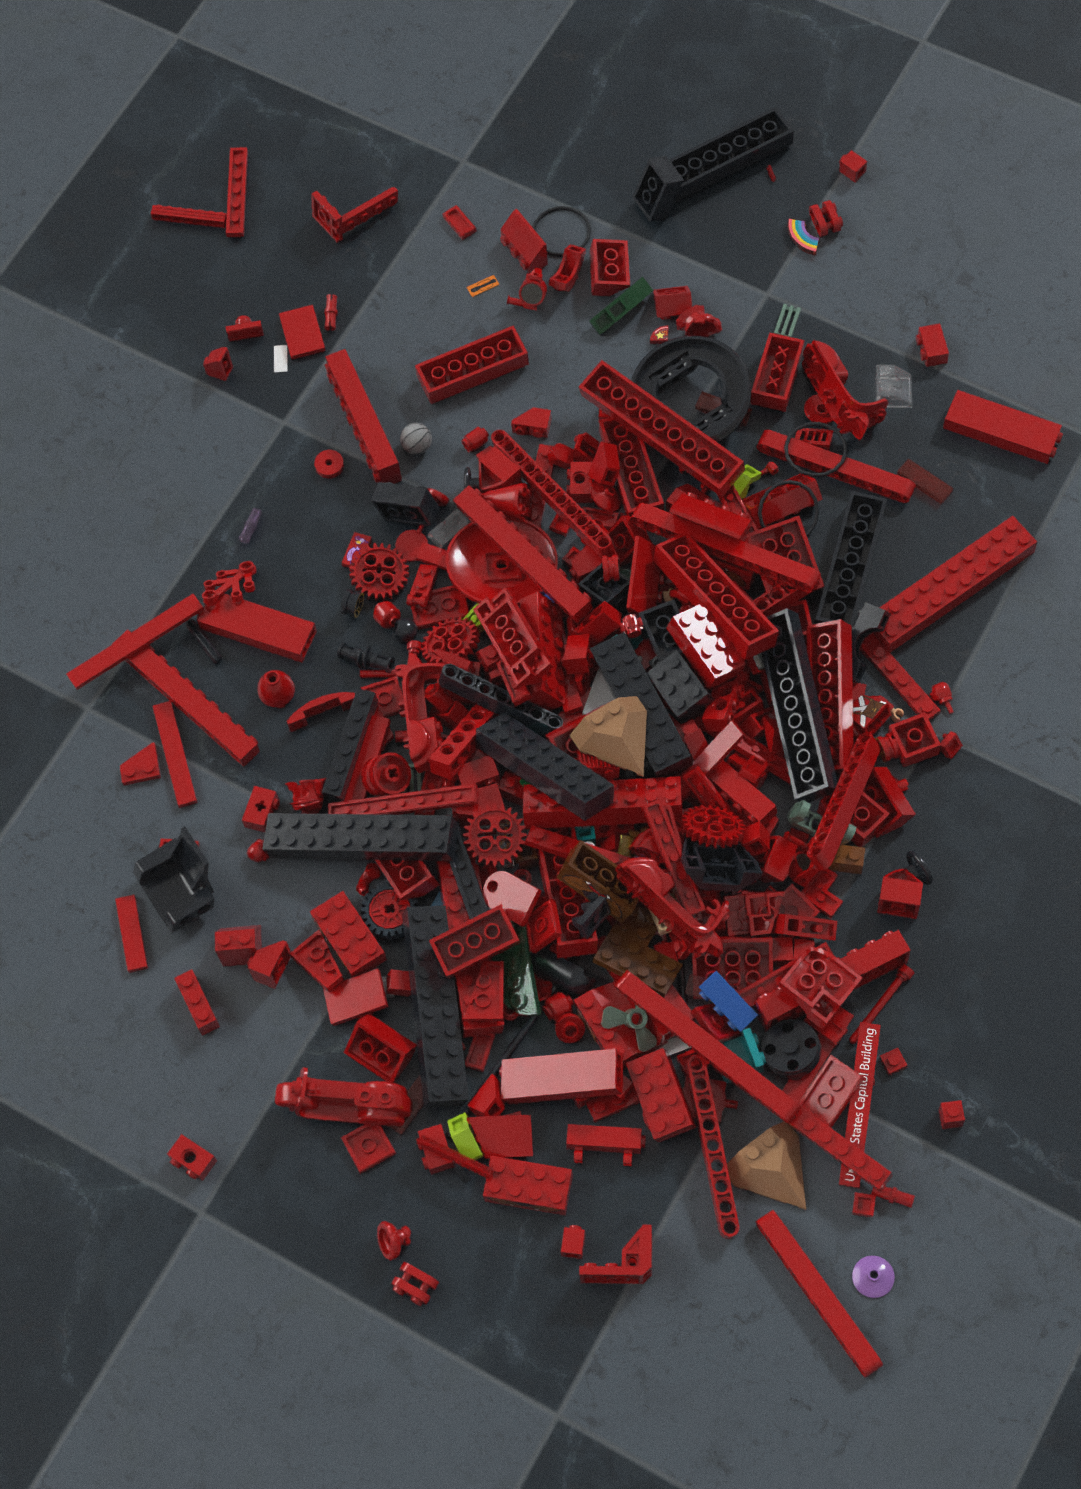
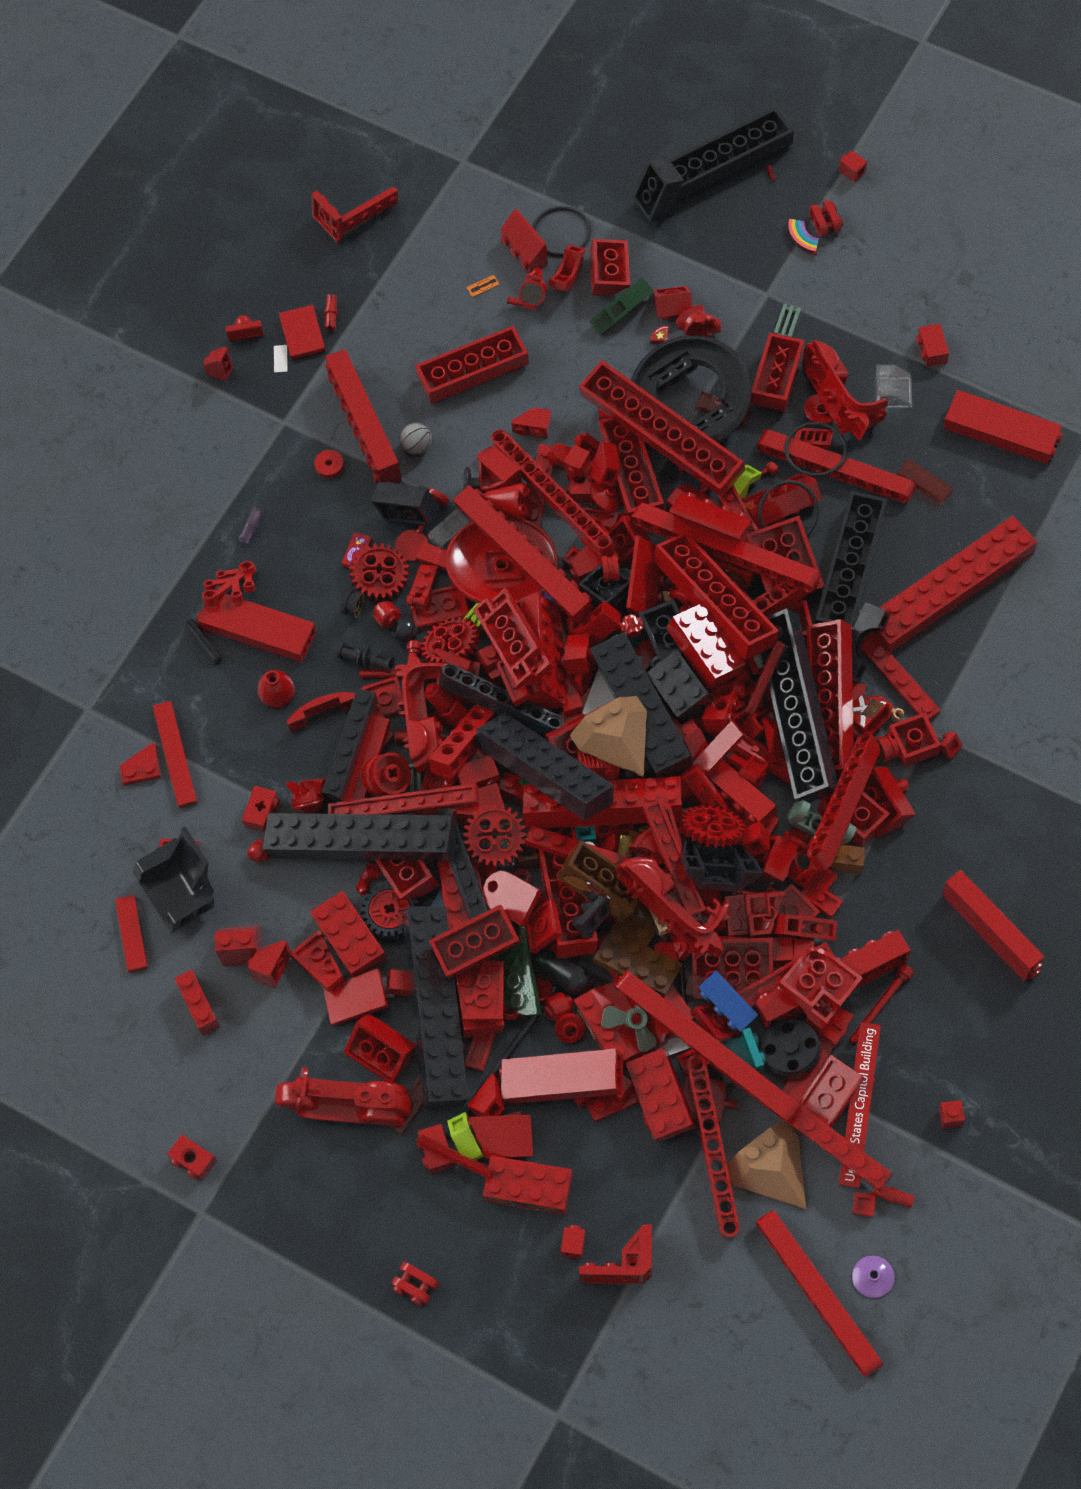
(135, 641): red tile -> none
(188, 216): red piece -> none
(193, 704): red brick -> none
(237, 192): red plate -> none
(368, 1146): red tile -> none
(391, 1239): red hair -> none
(459, 222): red tile -> none
(475, 439): red brick -> none
(559, 526): red plate -> none
(576, 461): none -> red brick
(605, 1140): red brick -> none
(763, 681): none -> red axle
(893, 1061): red plate -> none
(903, 888): red piece -> none
(942, 693): red piece -> none
(993, 926): none -> red brick

